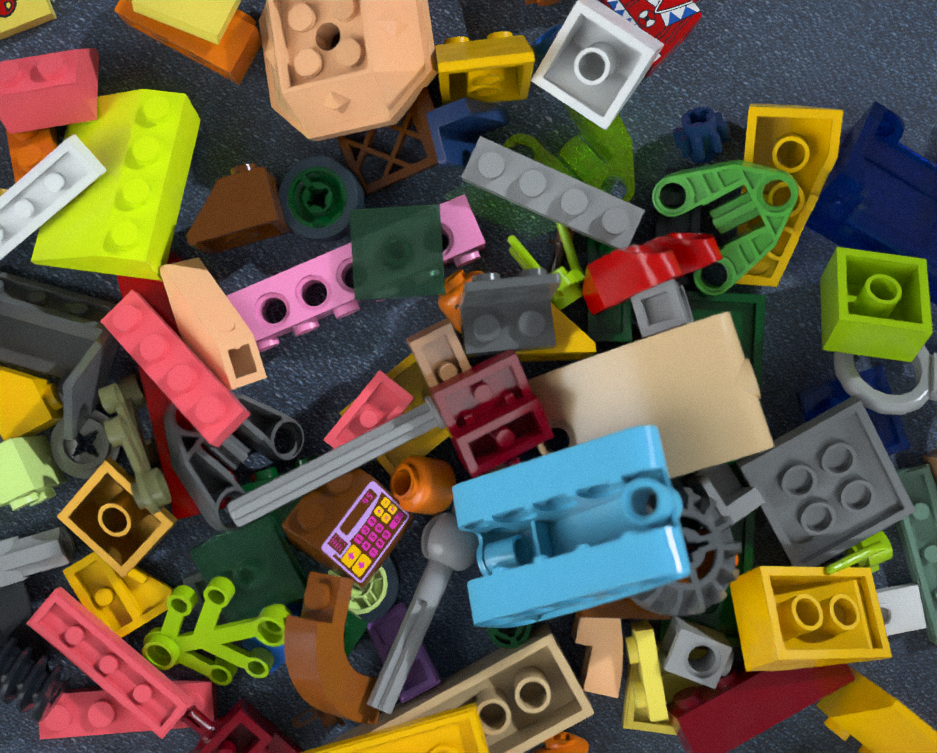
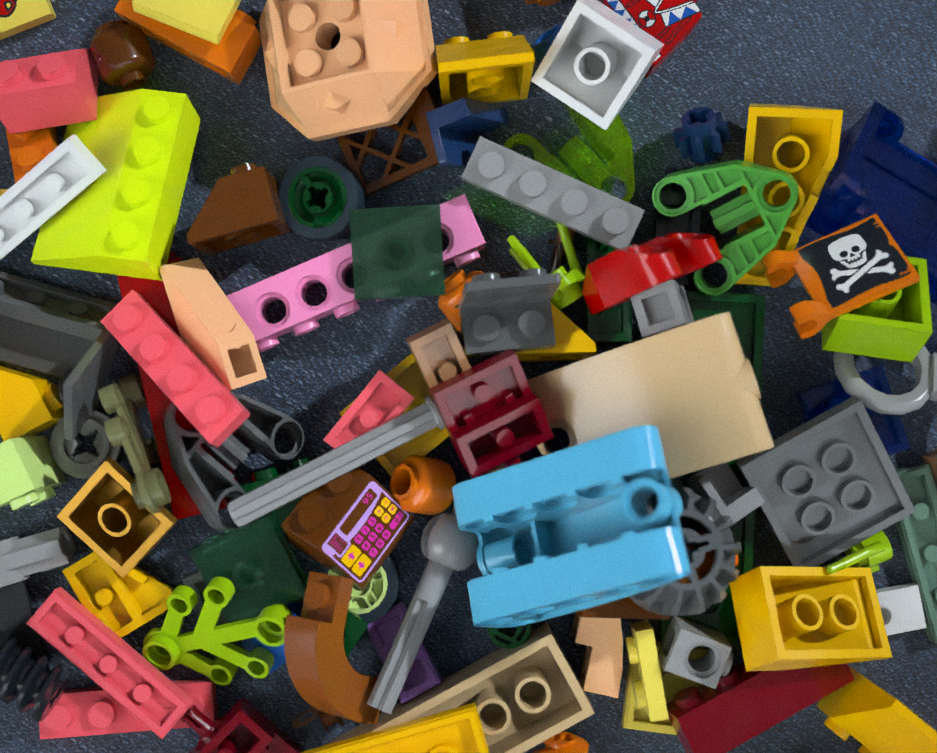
(122, 55): none -> reddish brown head
(841, 272): none -> flag

